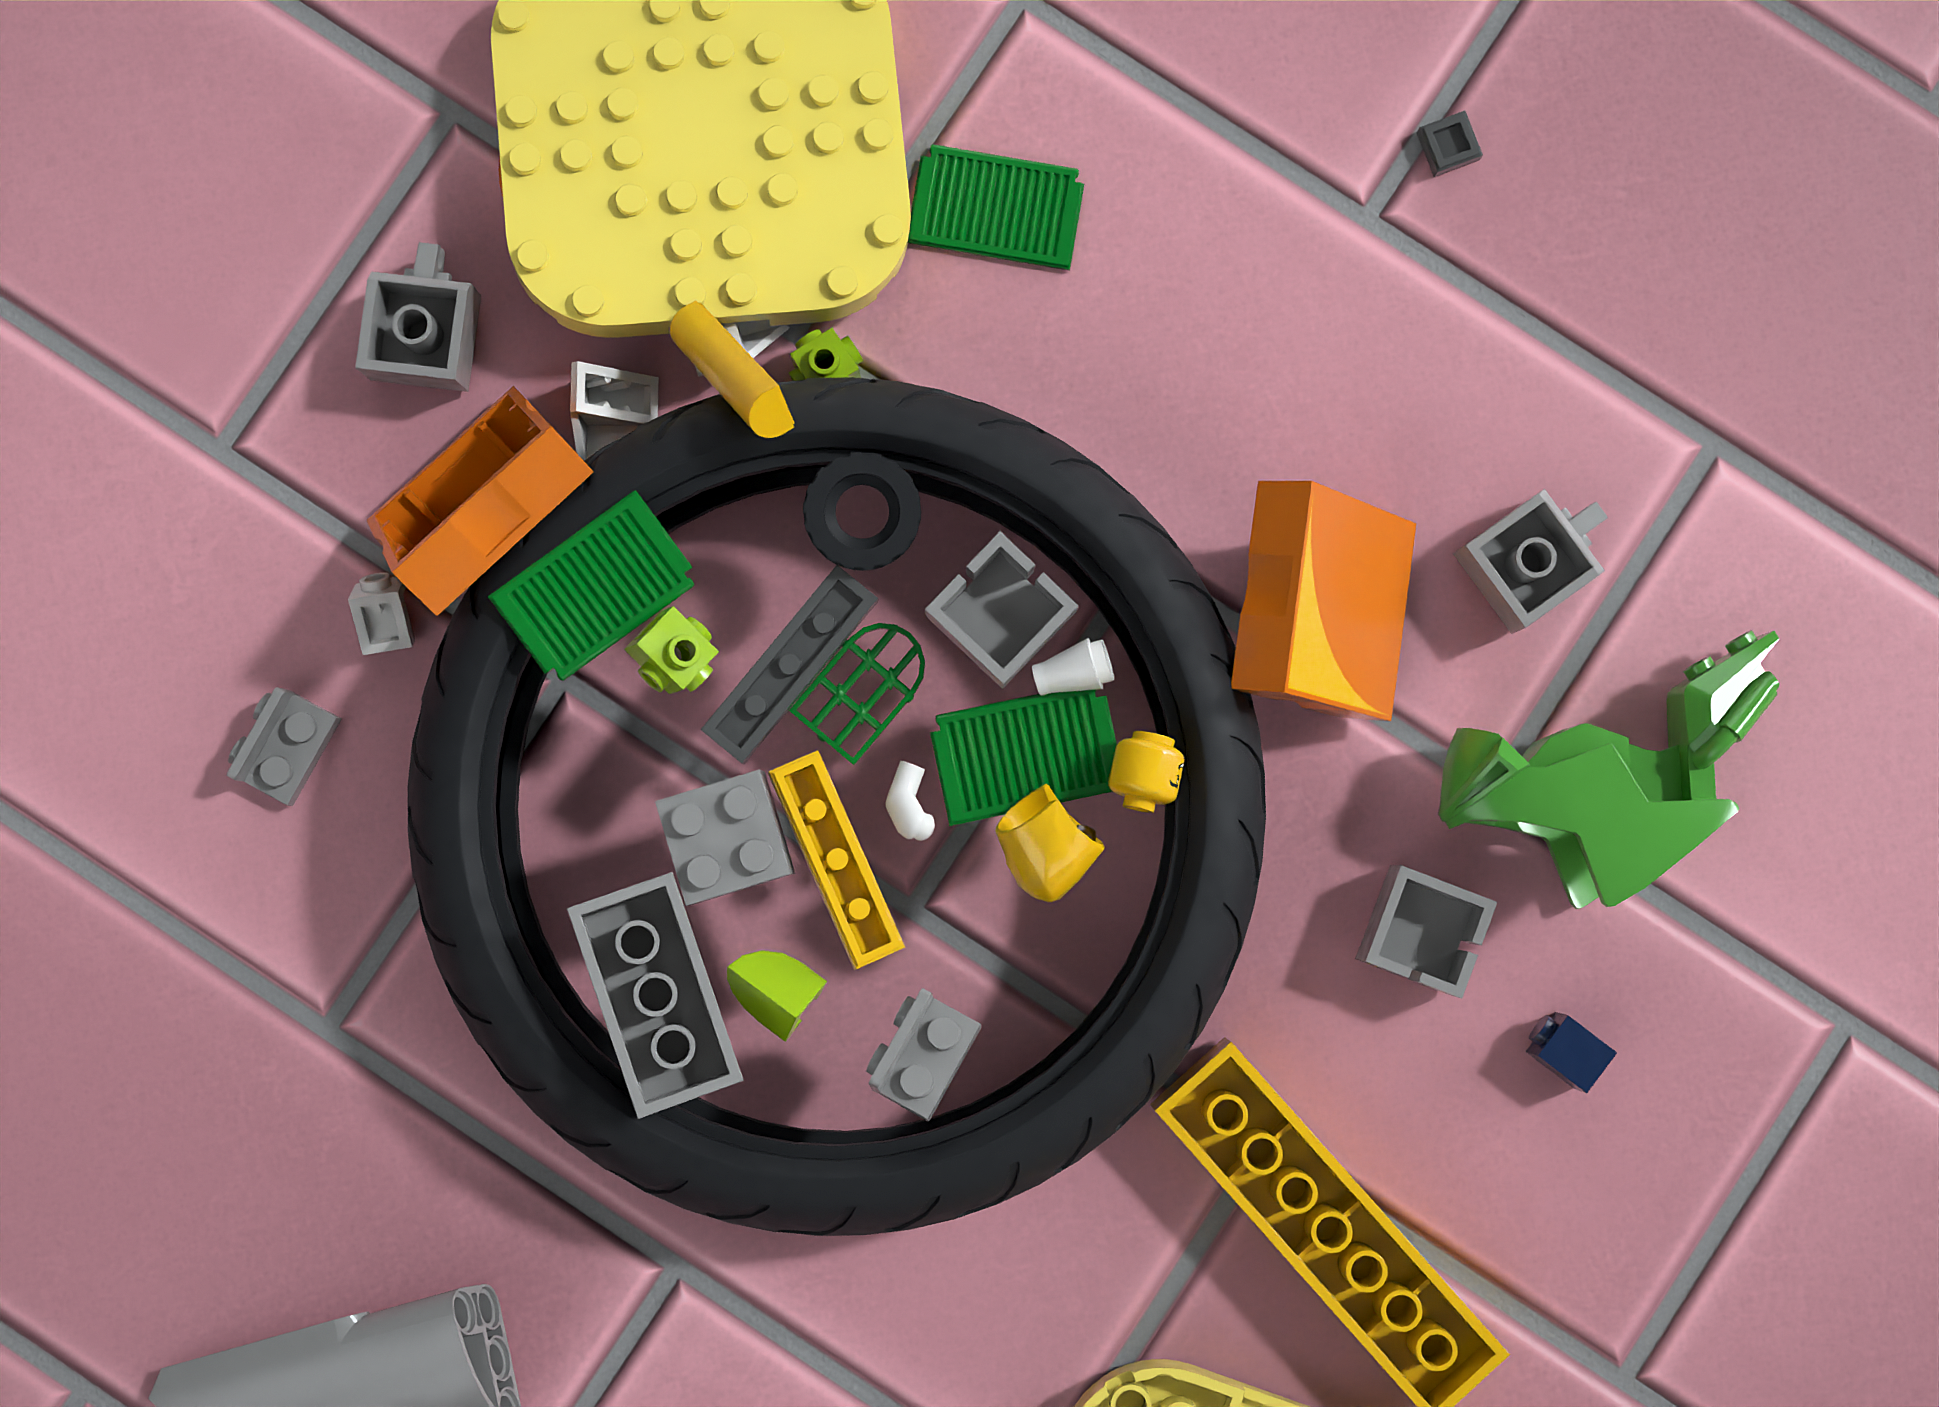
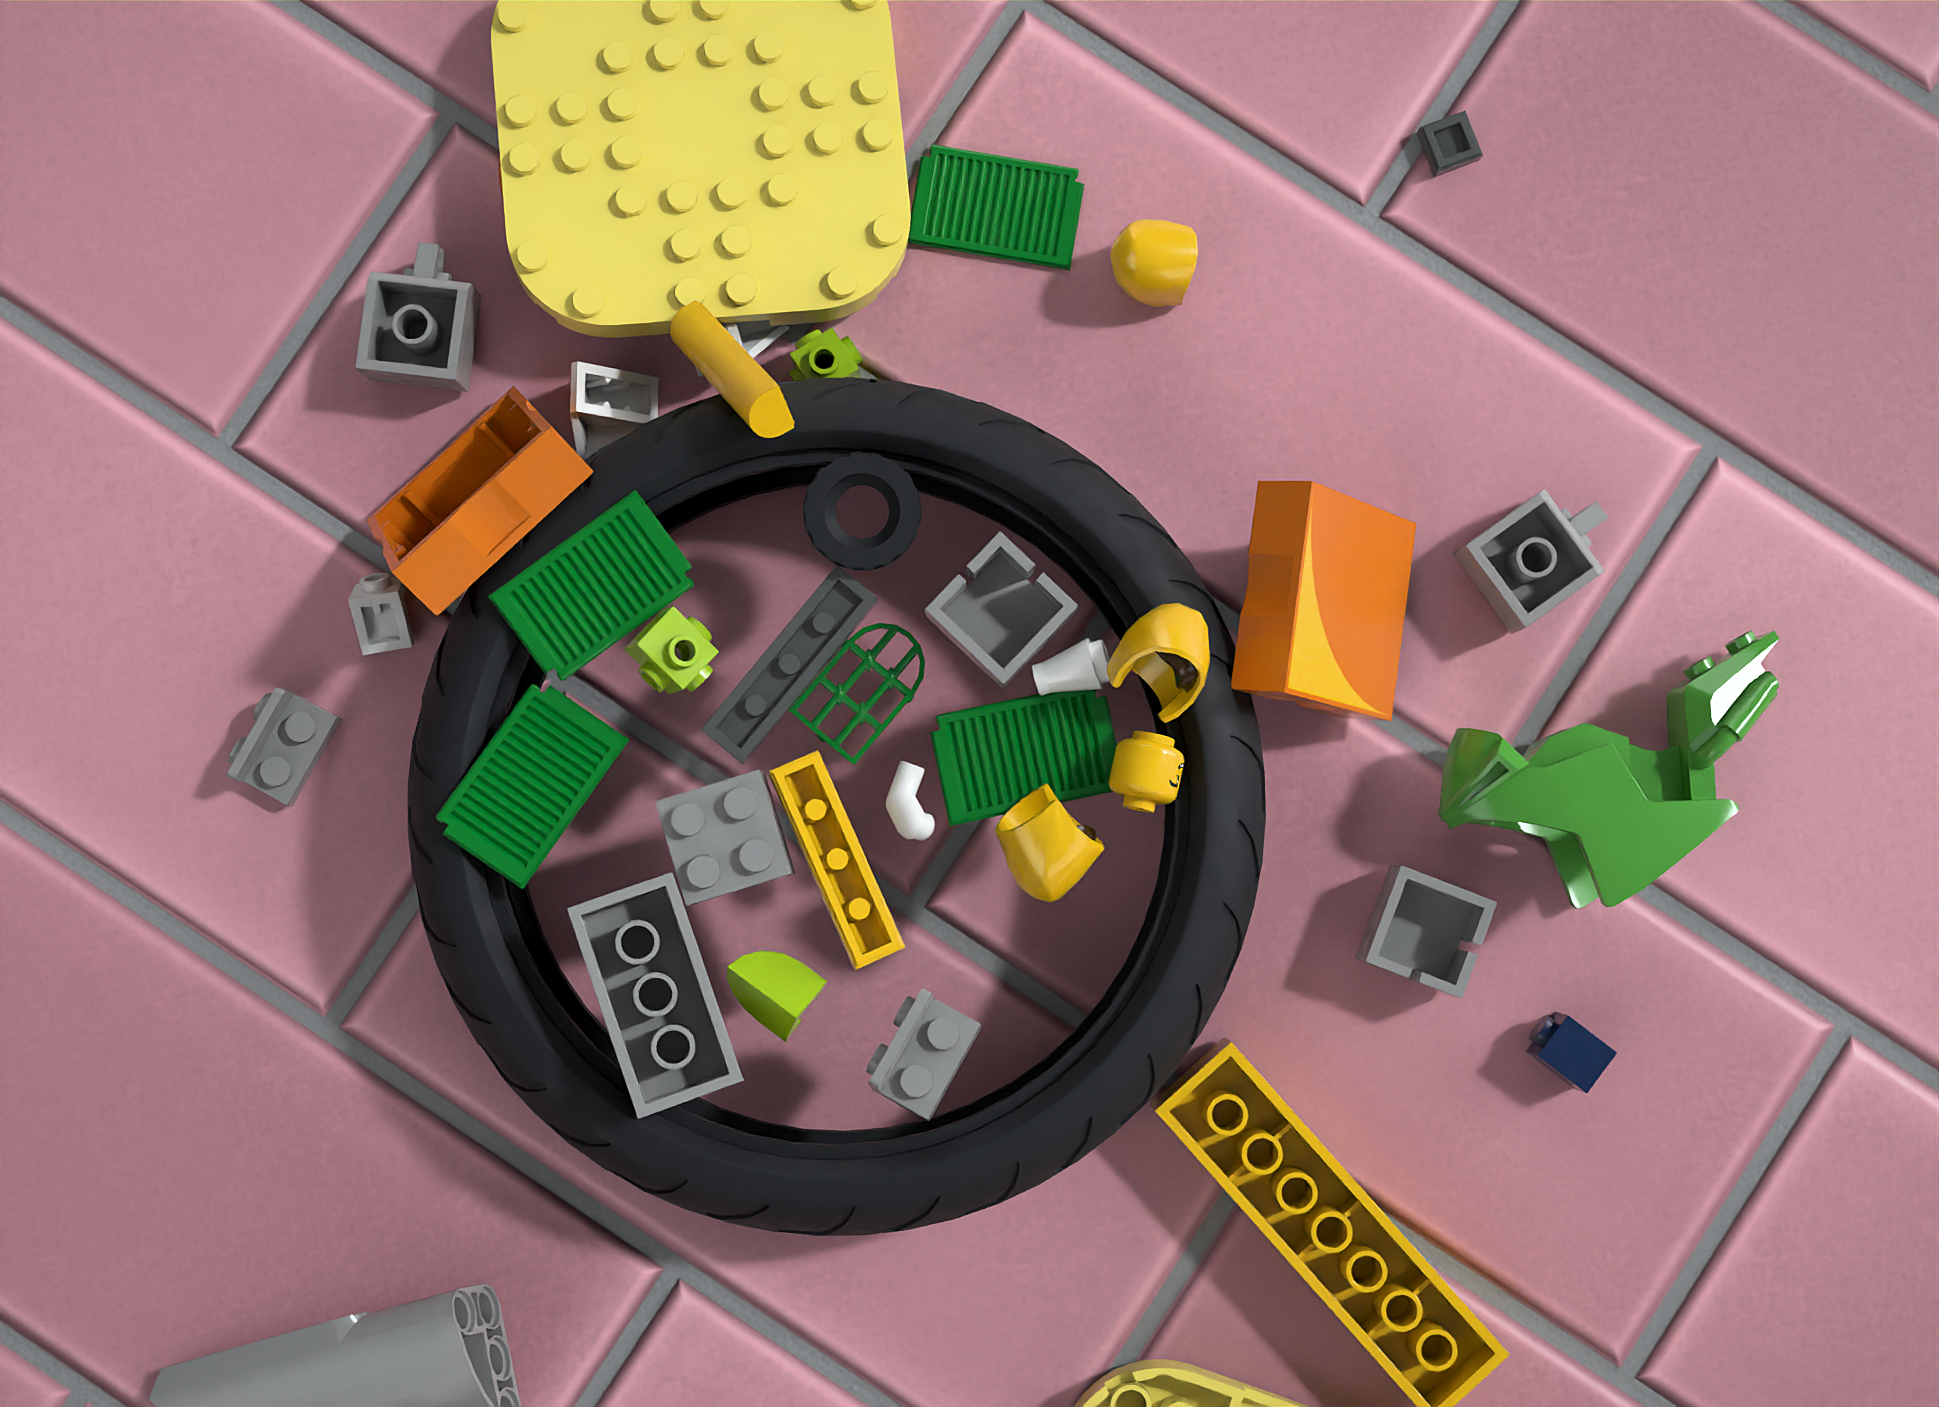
(530, 783): none -> green window
(1155, 261): none -> yellow piece
(1168, 652): none -> yellow piece

